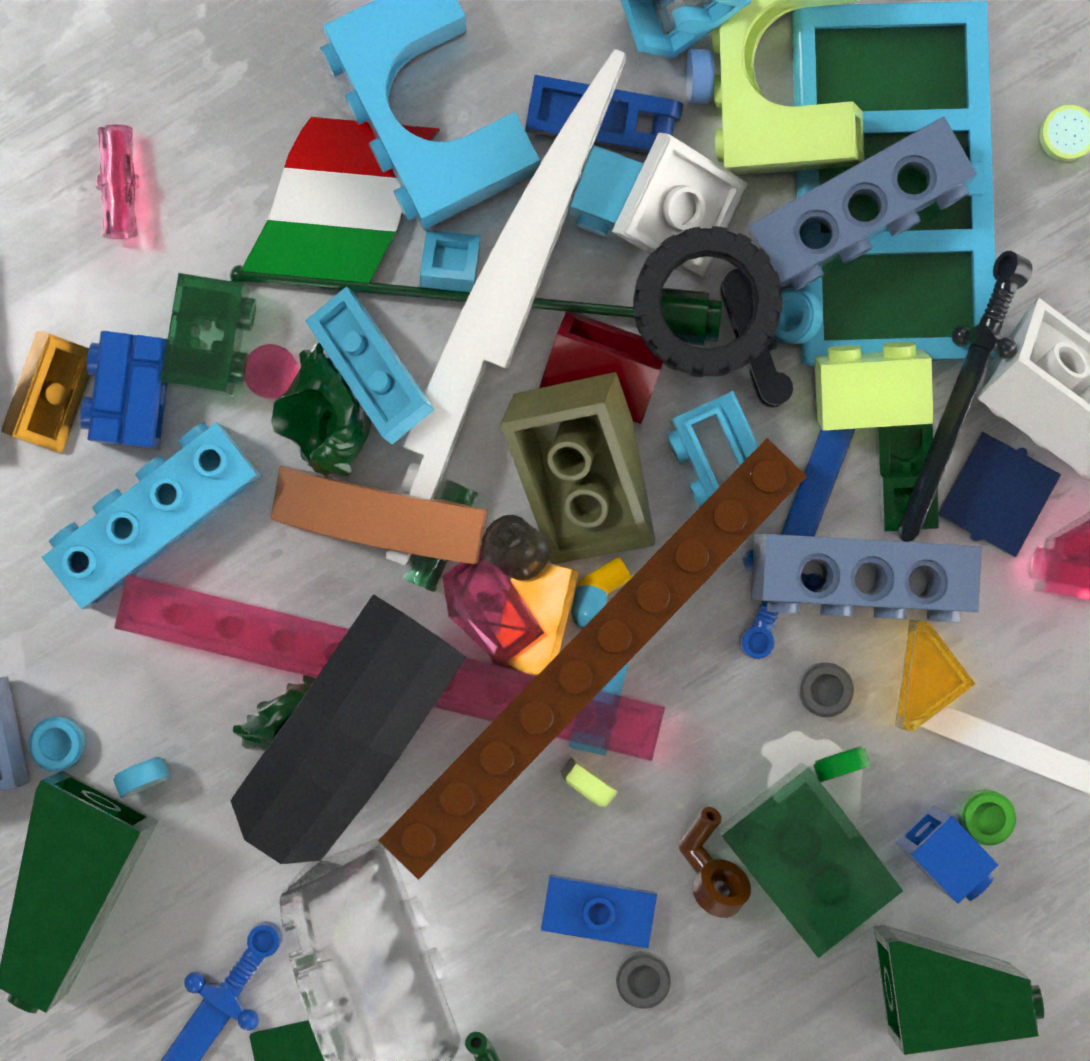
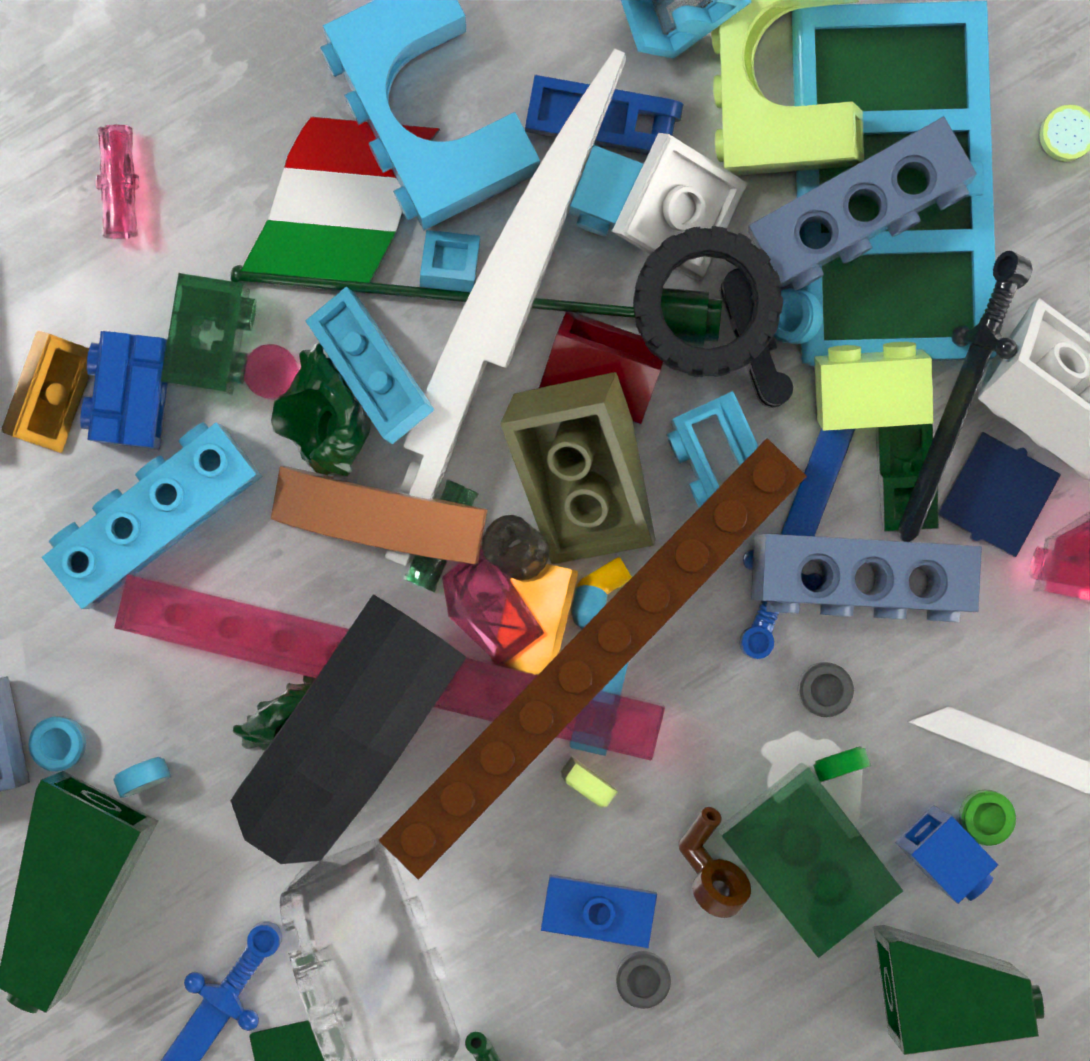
(699, 76): medium blue tile -> none
(929, 677): clear yellow slope -> none

